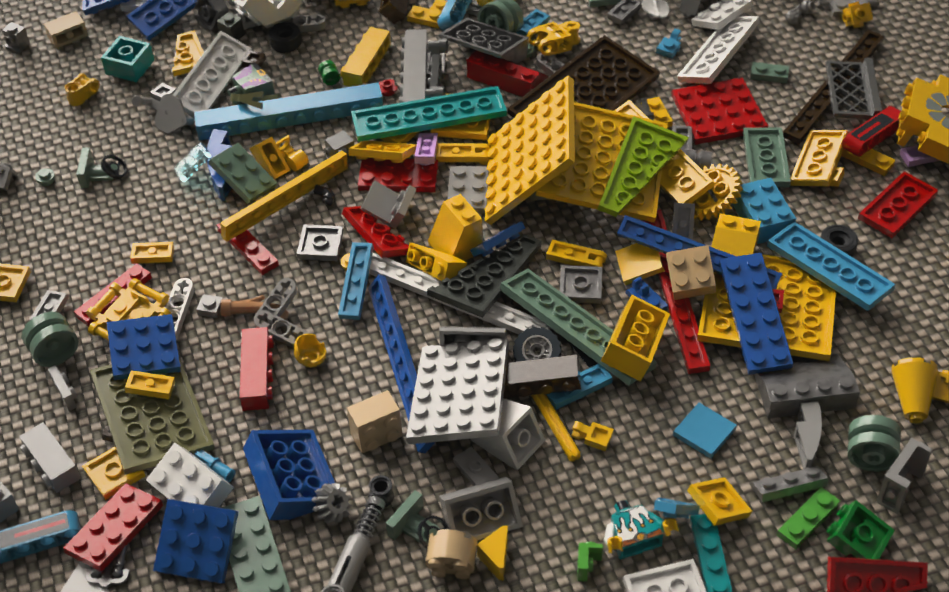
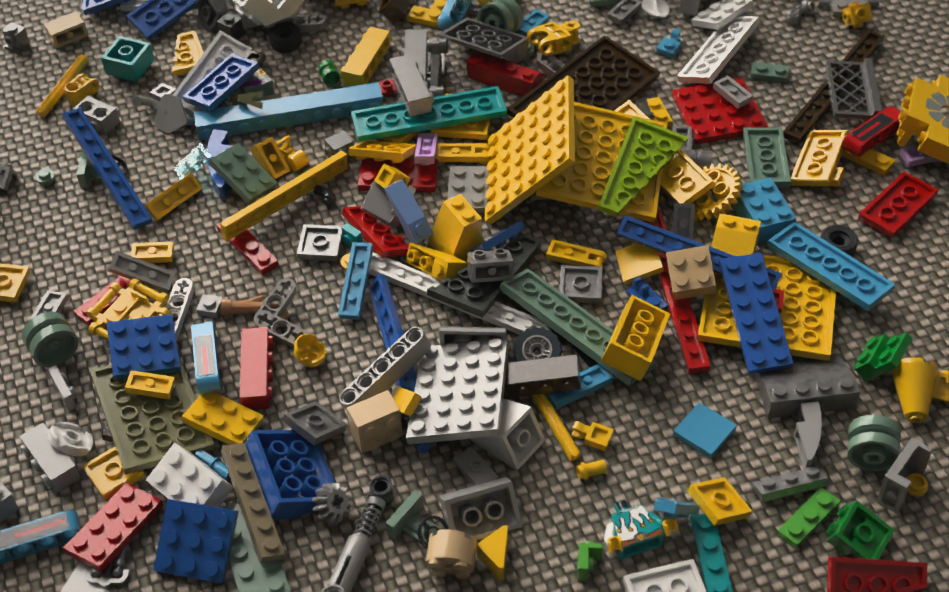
(59, 89): none -> yellow axle
(69, 439): none -> white tile
(101, 115): none -> light grey brick
(107, 168): none -> blue plate
(147, 273): none -> light grey plate
(173, 196): none -> yellow plate
(205, 357): none -> beam
(221, 82): none -> blue plate
(222, 418): none -> yellow plate
(252, 503): none -> dark tan plate
(314, 423): none -> flat silver plate
(351, 235): none -> teal plate
(387, 367): none -> light grey beam
(389, 176): none -> yellow brick
(406, 400): none -> yellow tile
(408, 212): none -> medium blue slope
(411, 85): none -> light grey brick
(489, 265): none -> flat silver brick
(591, 469): none -> yellow pin
(733, 92): none -> light grey plate
(881, 355): none -> green plate
(918, 485): none -> yellow plate

